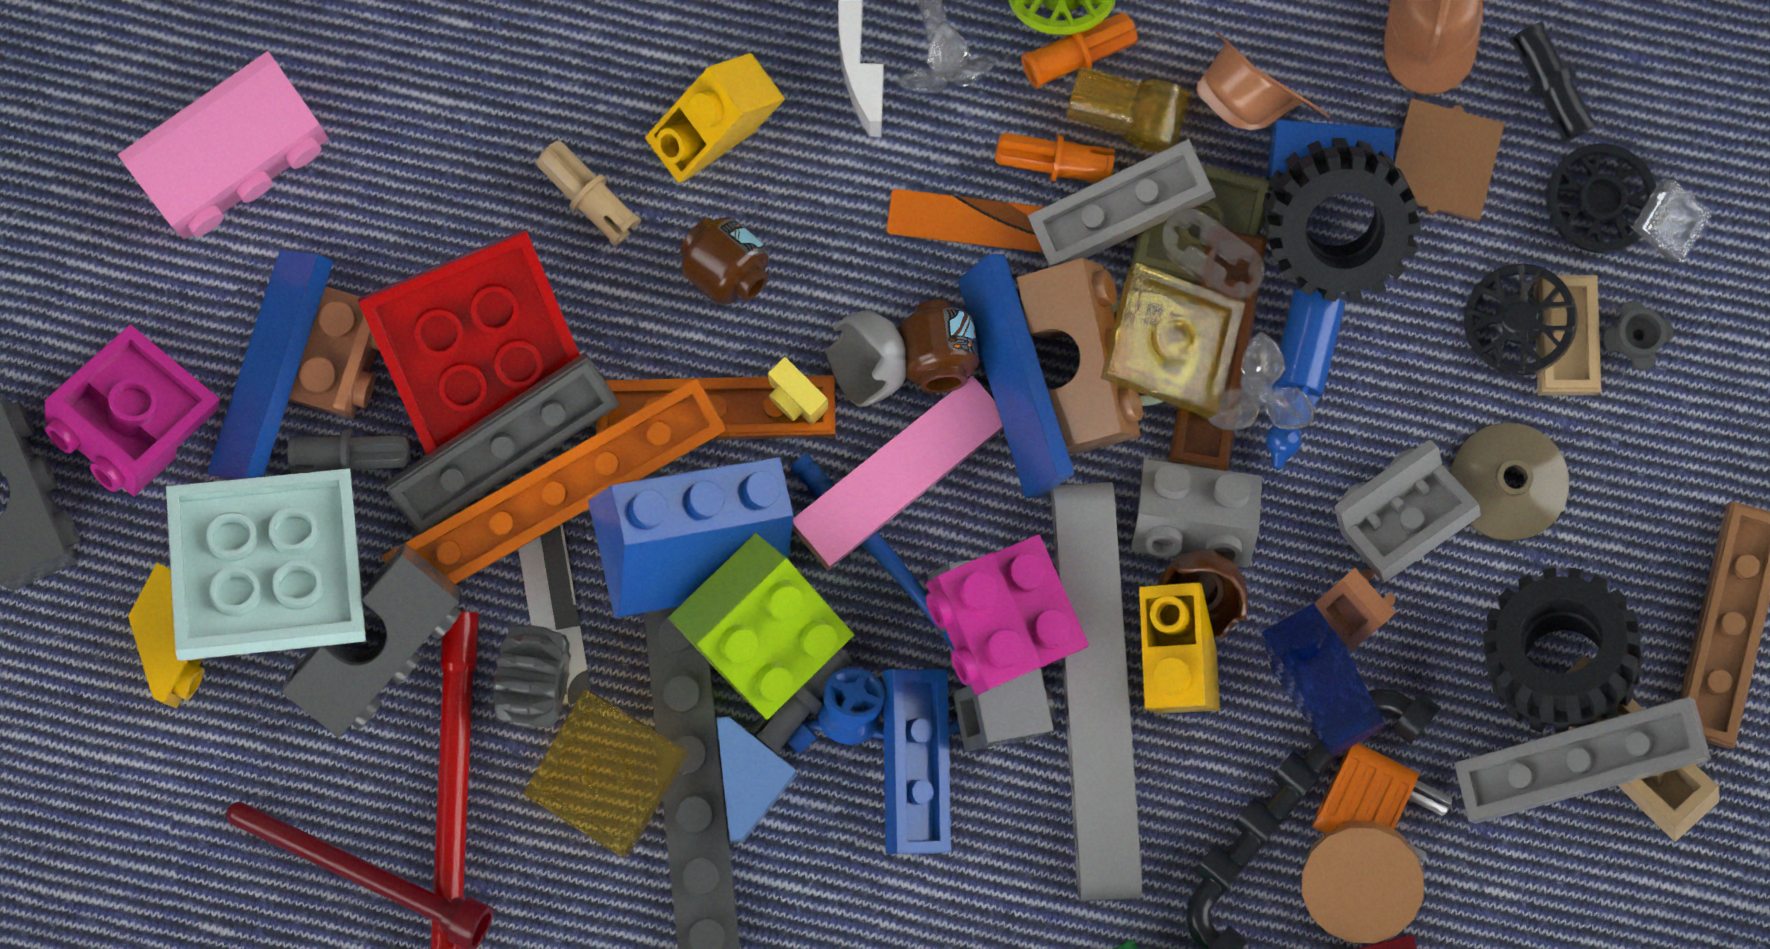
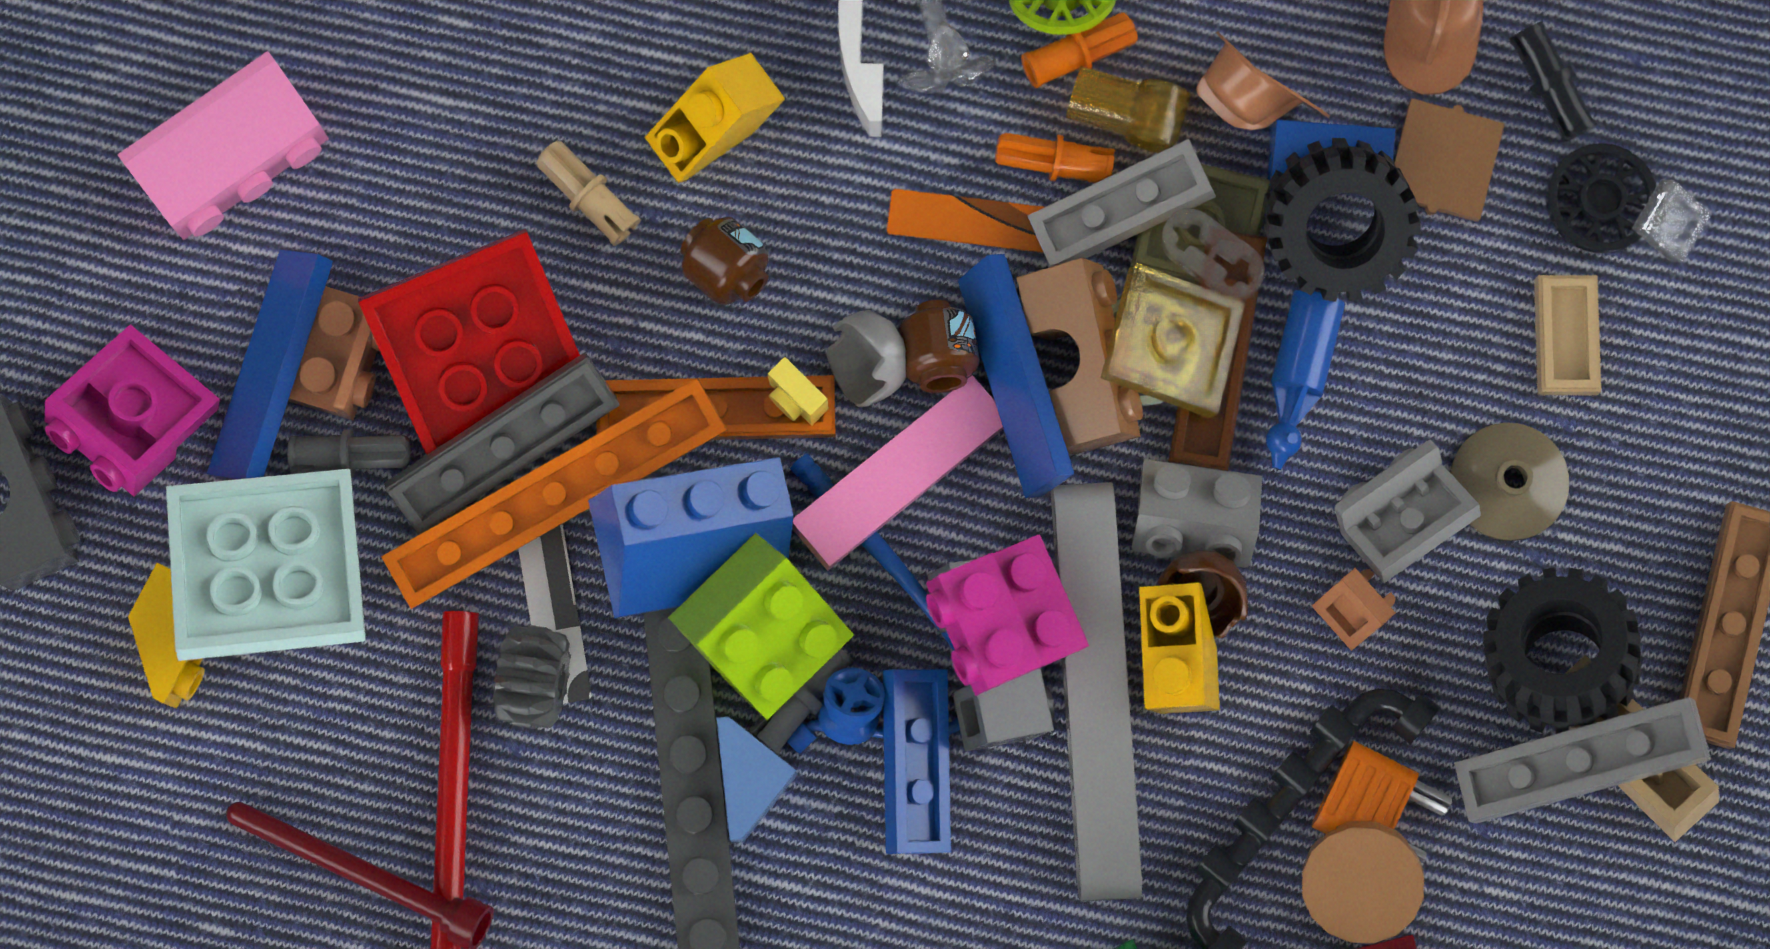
(341, 683): dark grey arch -> none
(606, 773): clear yellow tile -> none
(1262, 368): clear plant -> none
(1322, 679): clear blue slope -> none
(1520, 319): black wheel -> none
(1654, 329): dark grey plate -> none

